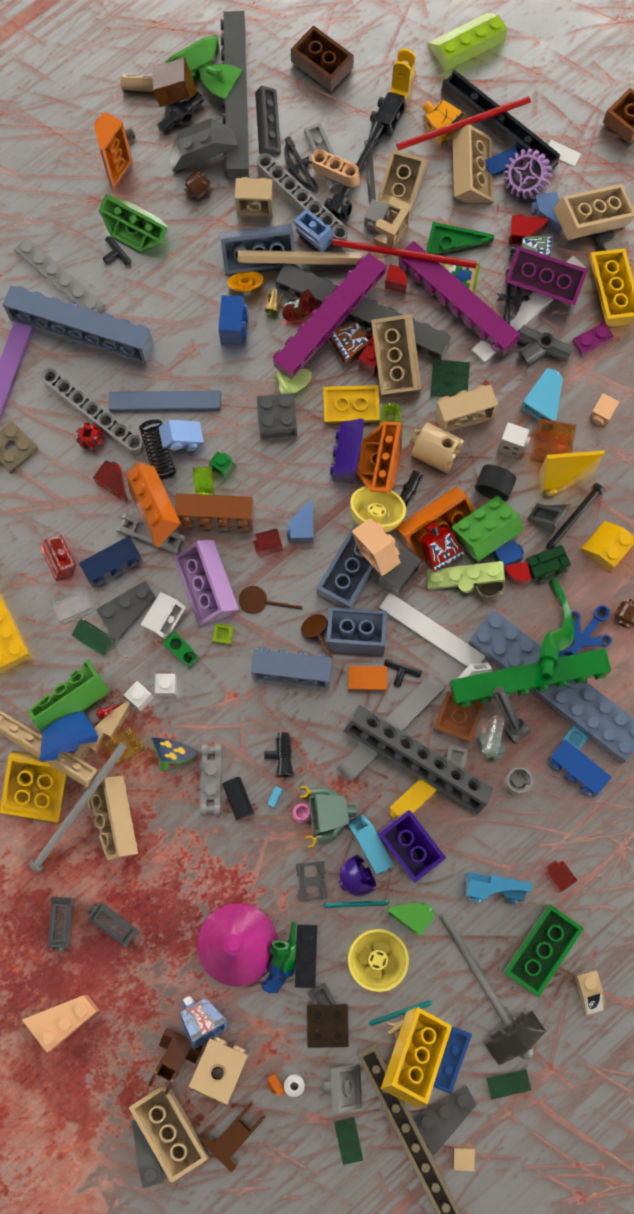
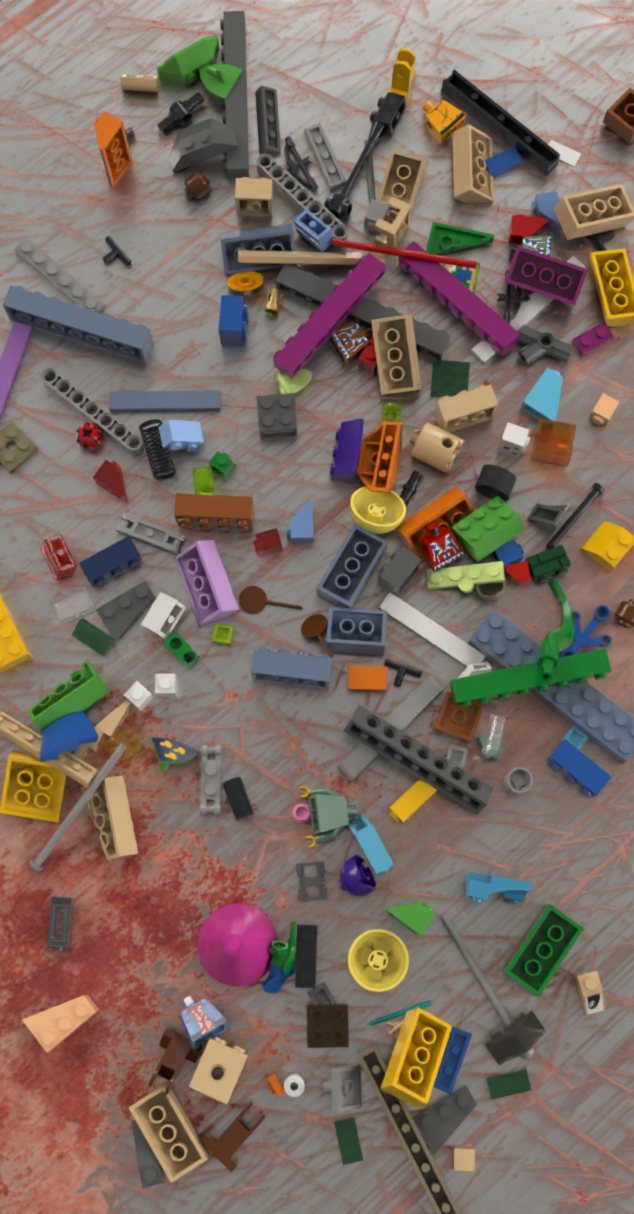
(102, 713): red piece -> none
(112, 923): dark grey window -> none
(132, 224): bright green wedge -> none
(152, 502): orange slope -> none
(173, 82): reddish brown slope -> none
(274, 798): medium azure tile -> none
(283, 756): black piece -> none
(300, 307): clear red leg -> none
(322, 58): reddish brown brick -> none
(330, 162): light nougat beam -> none
(351, 403): yellow plate -> none
(356, 904): teal axle -> none
(376, 546): light nougat brick -> none
(396, 279): red brick -> none
(411, 845): dark purple slope -> none
(457, 125): red piece -> none
(469, 40): lime slope -> none
(515, 727): dark grey axle -> none
(525, 180): lavender gear -> none
(560, 876): clear red brick -> none
(567, 469): yellow slope -> none

